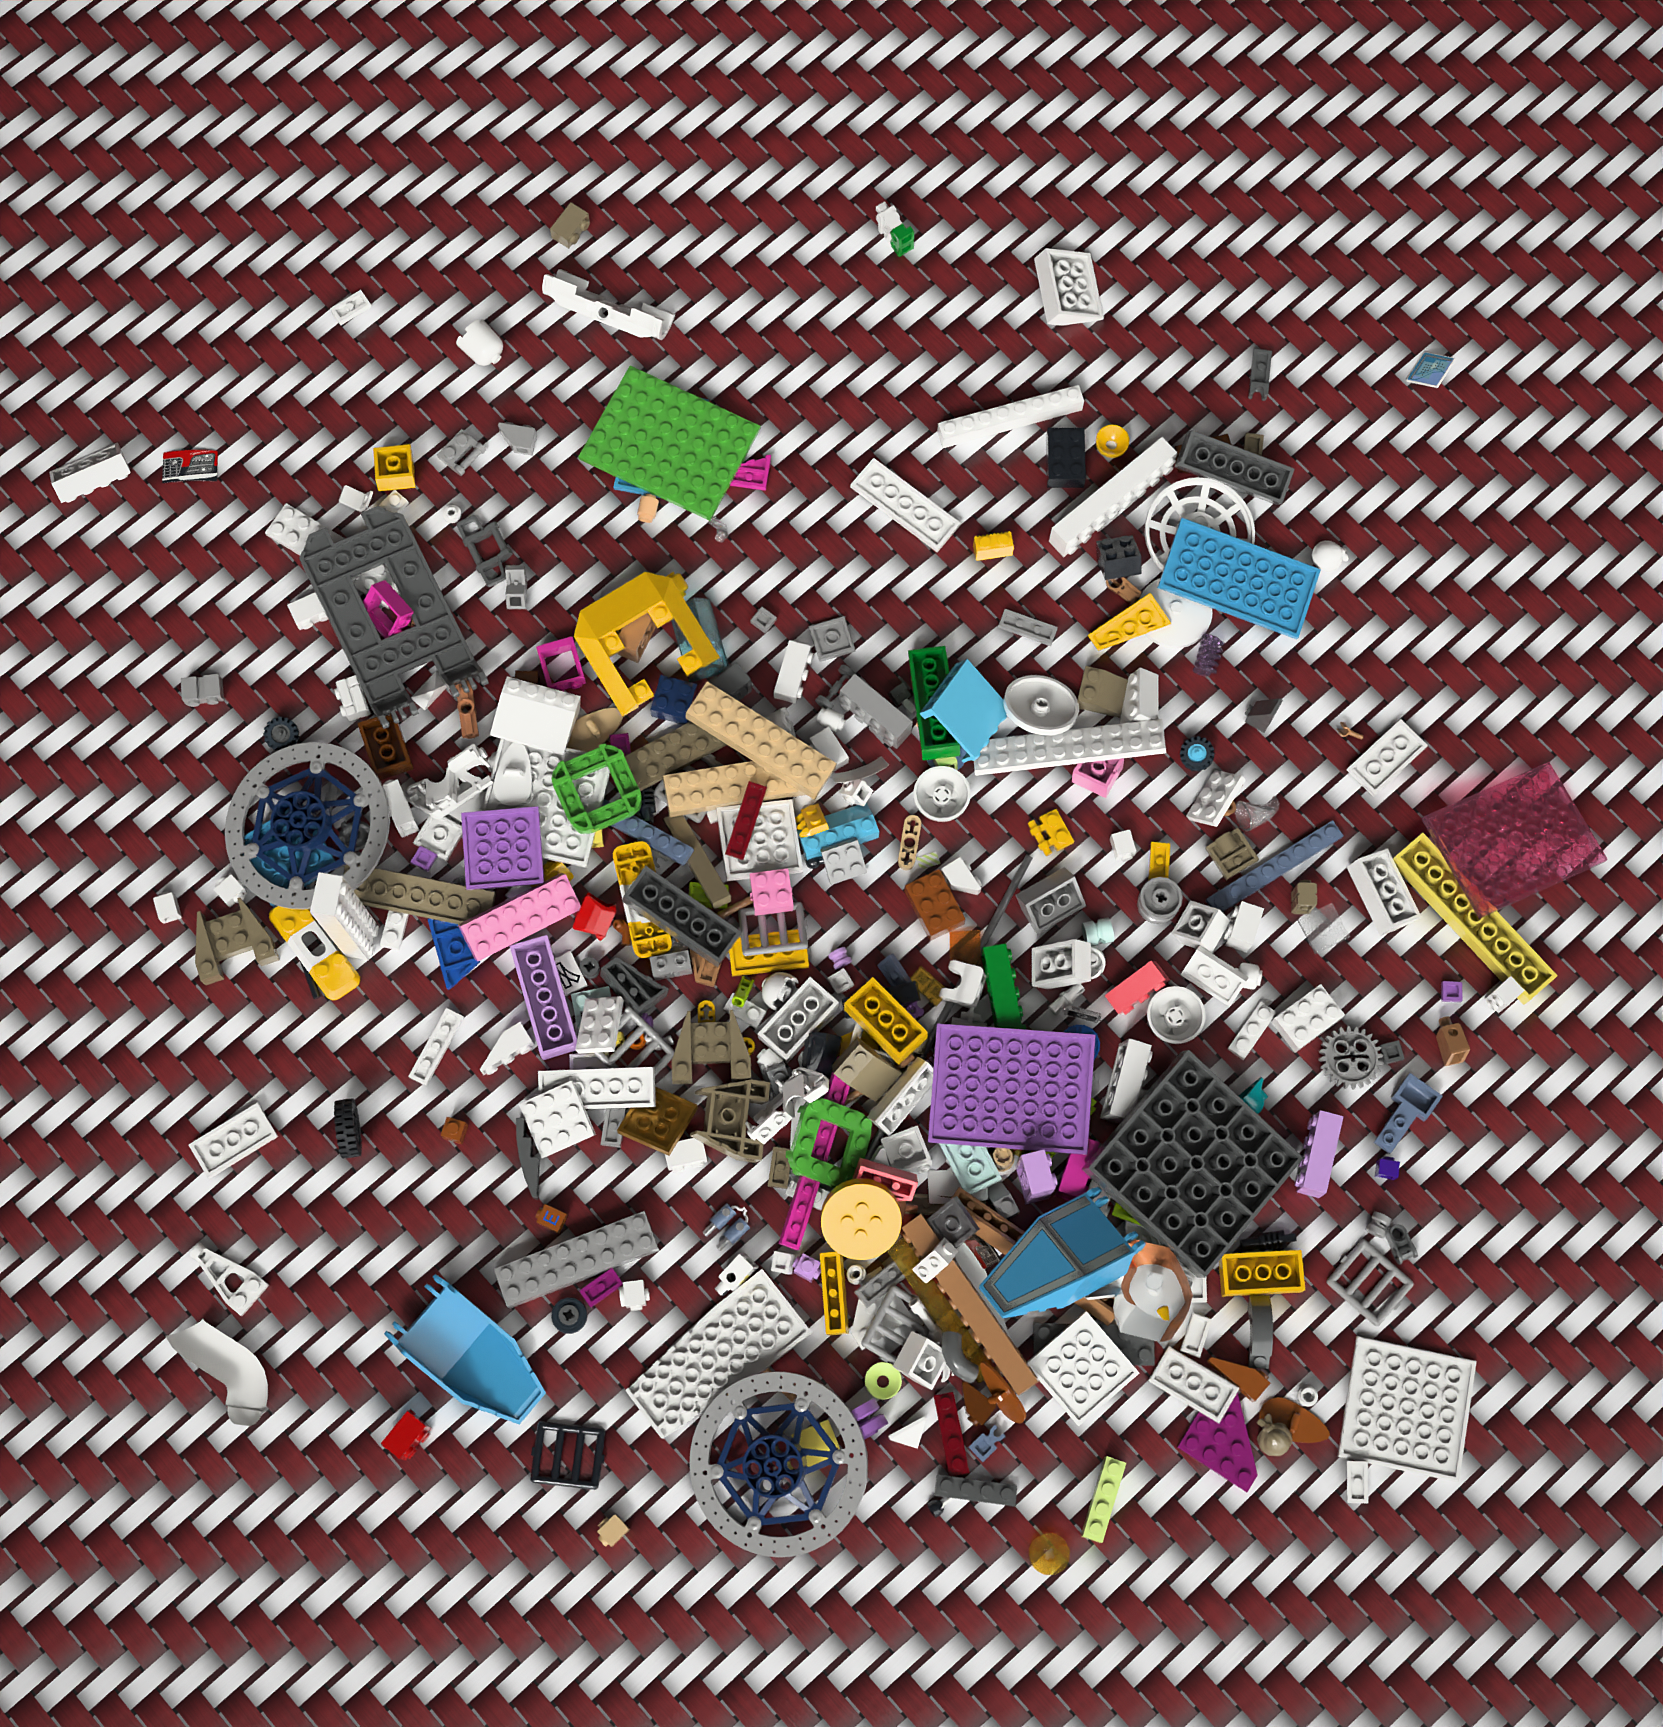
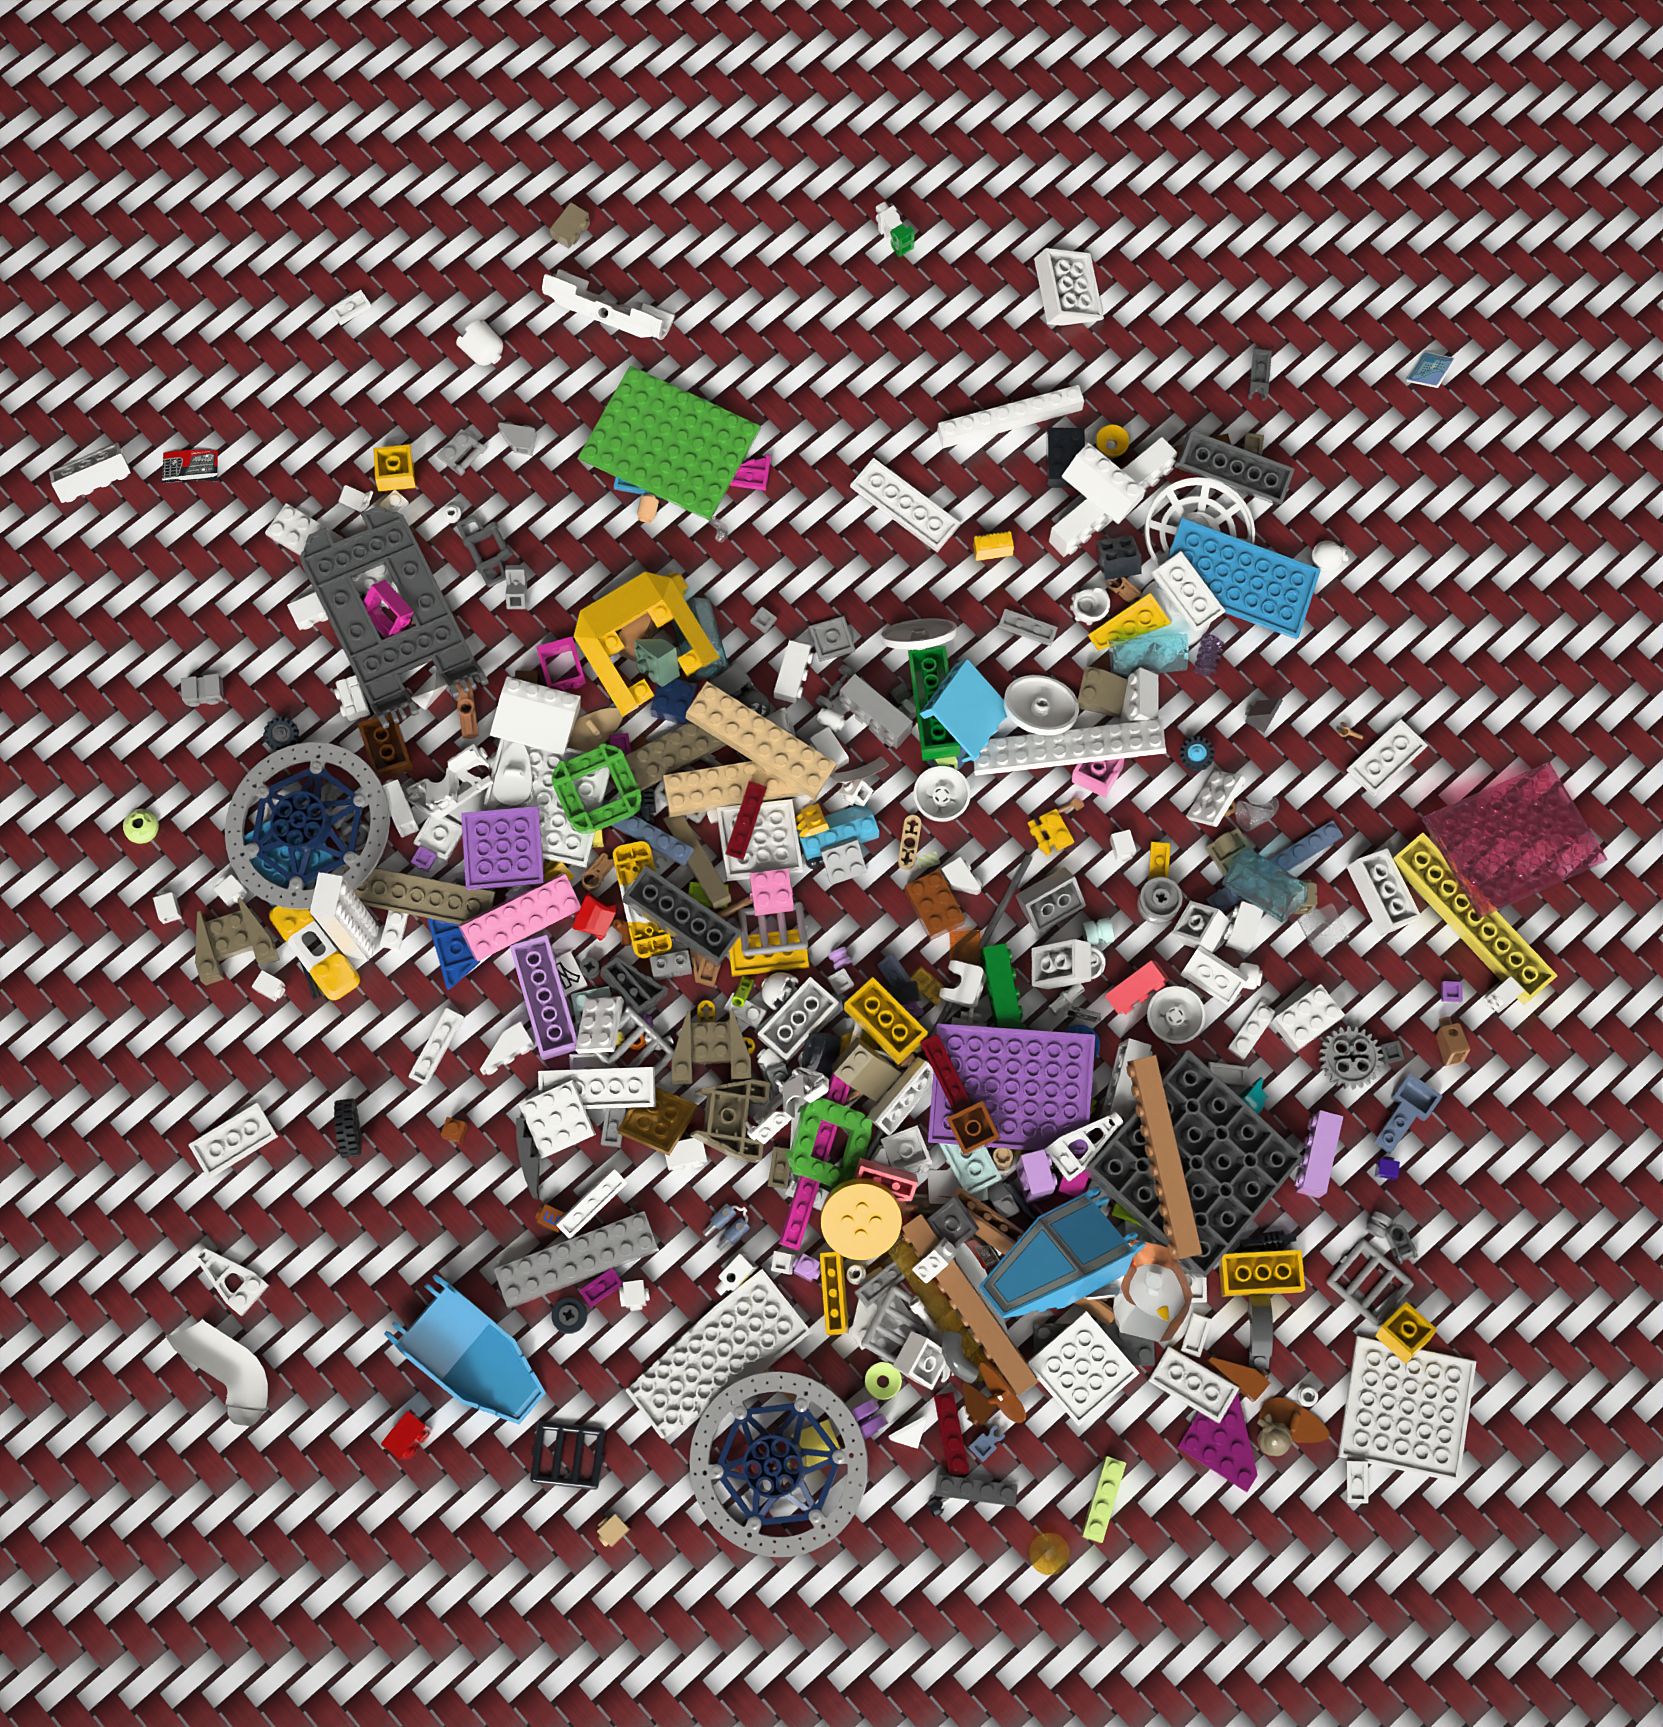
(146, 832): none -> yellowish green piece
(269, 986): none -> white brick
(591, 1203): none -> white fence
(599, 869): none -> medium nougat piece
(657, 660): none -> sand green slope
(756, 700): none -> dark grey hair
(919, 634): none -> white dish
(946, 1073): none -> dark red plate
(974, 1128): none -> dark orange brick
(1020, 1200): none -> black bar
(1066, 1161): none -> white plate
(1076, 803): none -> medium nougat hand
(1090, 605): none -> white hair
(1103, 483): none -> white slope
(1151, 653): none -> clear light blue slope
(1164, 1157): none -> medium nougat brick
(1187, 592): none -> white tile
(1229, 1074): none -> white tile
(1265, 885): none -> clear light blue slope
(1406, 1332): none -> yellow brick

